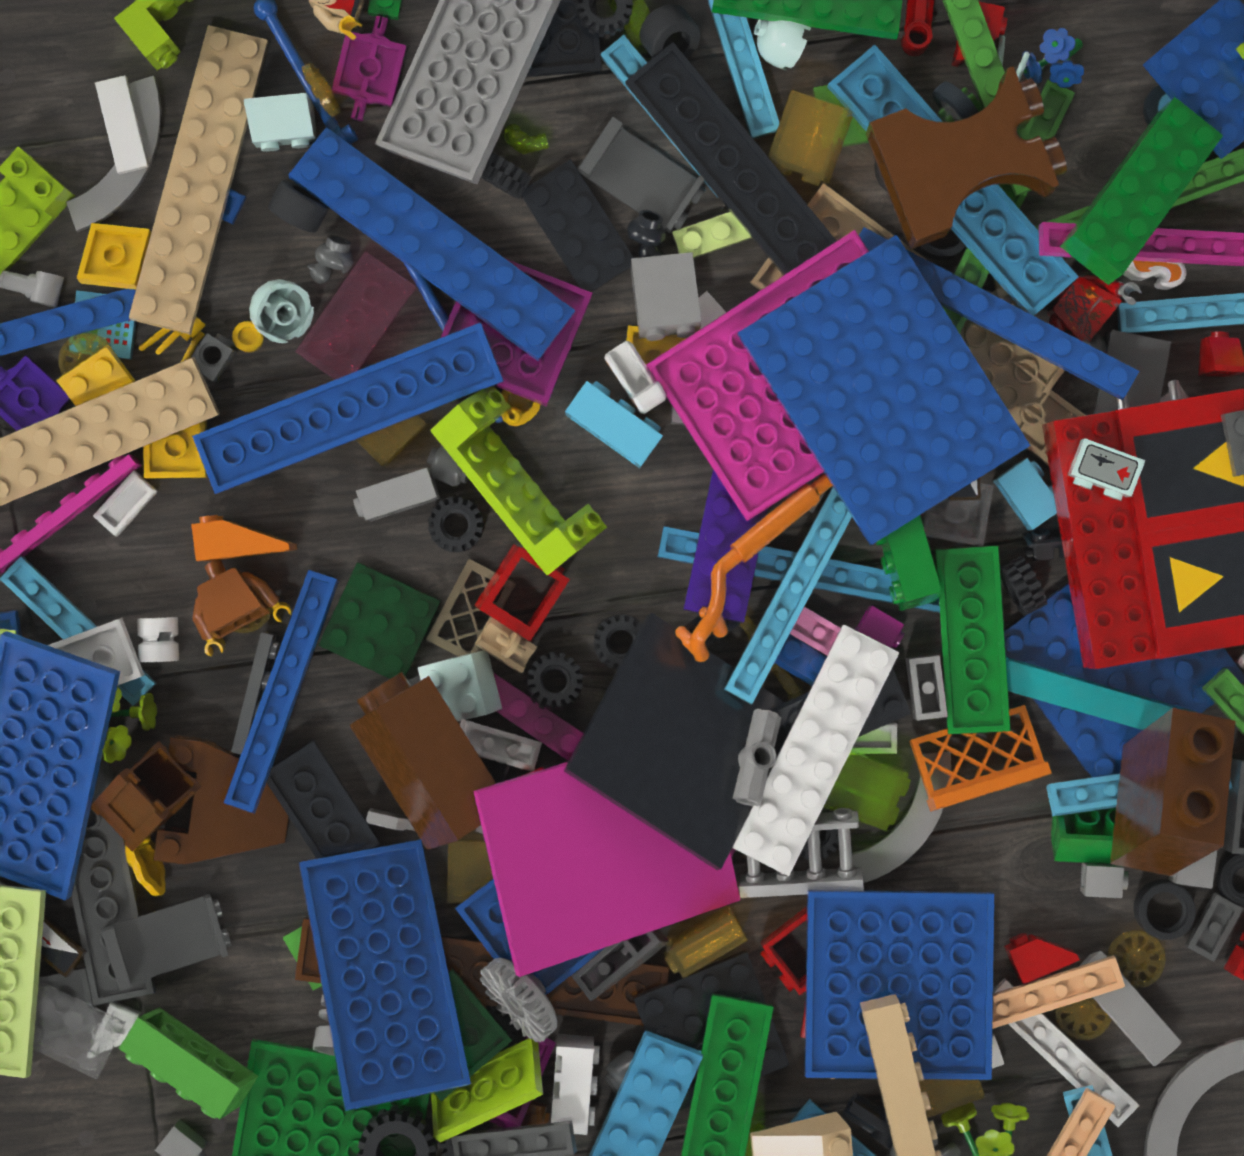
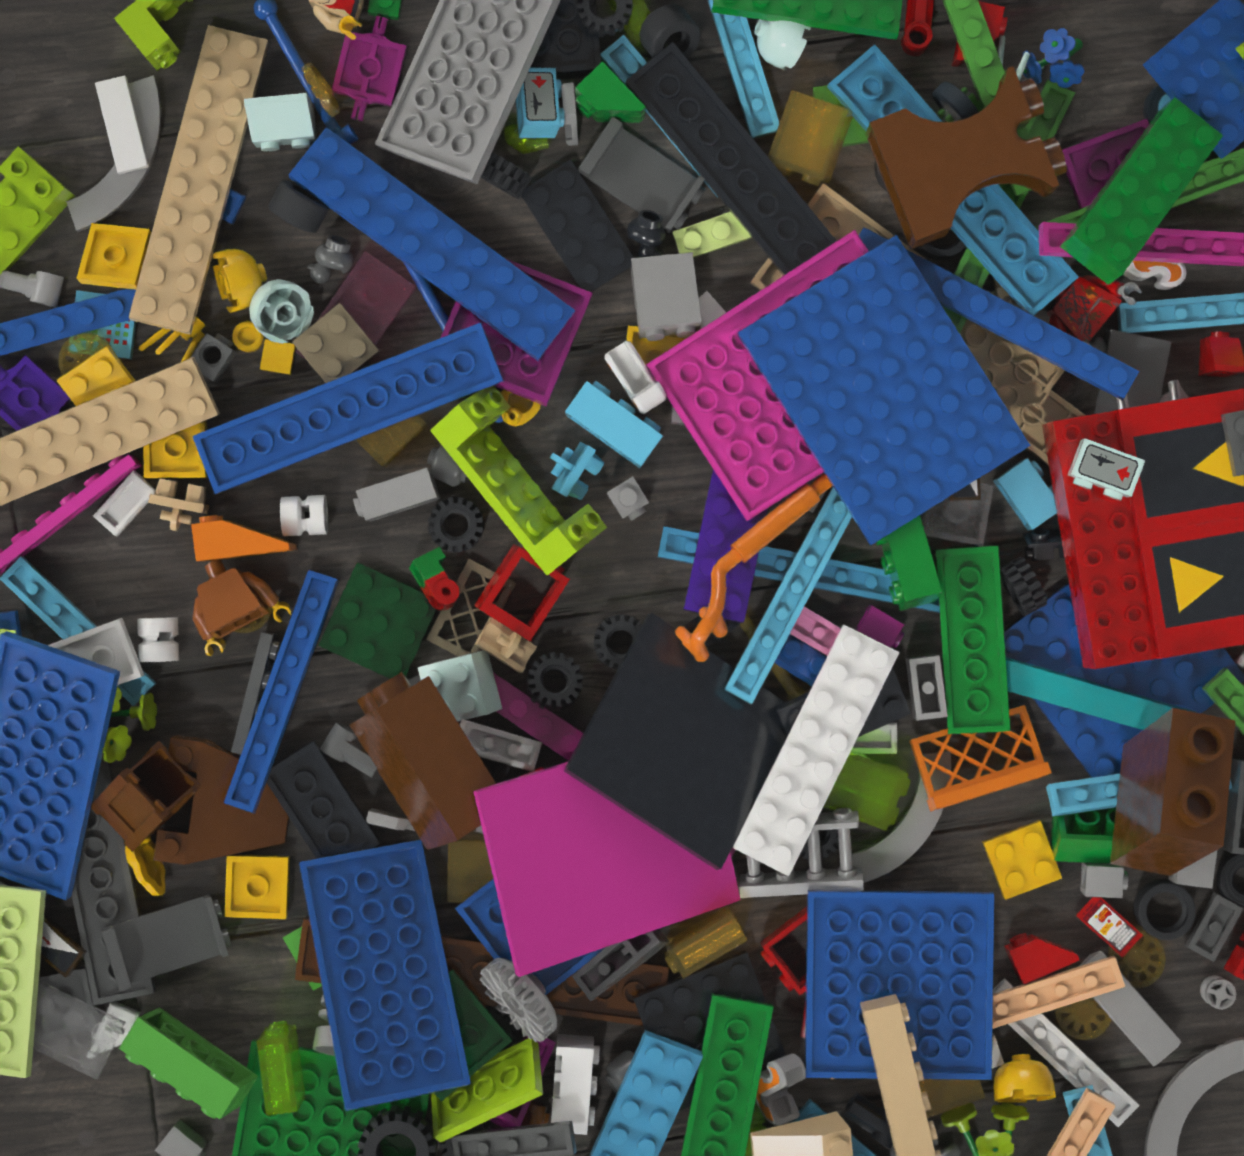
(165, 496): none -> tan hips
(237, 277): none -> yellow cylinder
(257, 886): none -> yellow plate
(277, 357): none -> yellow tile
(280, 1068): none -> clear neon green brick
(293, 515): none -> white wheel
(335, 345): none -> dark tan plate
(345, 746): none -> dark grey piece
(434, 581): none -> leg
(538, 104): none -> brick
(570, 118): none -> light grey tile
(570, 467): none -> medium azure hips
(606, 97): none -> green slope
(628, 499): none -> light grey brick
(760, 739): light grey piece -> none
(772, 1093): none -> light grey animal
(1022, 859): none -> yellow plate
(1023, 1081): none -> yellow cylinder
(1096, 160): none -> magenta plate
(1109, 925): none -> tile
(1224, 996): none -> light grey wheel

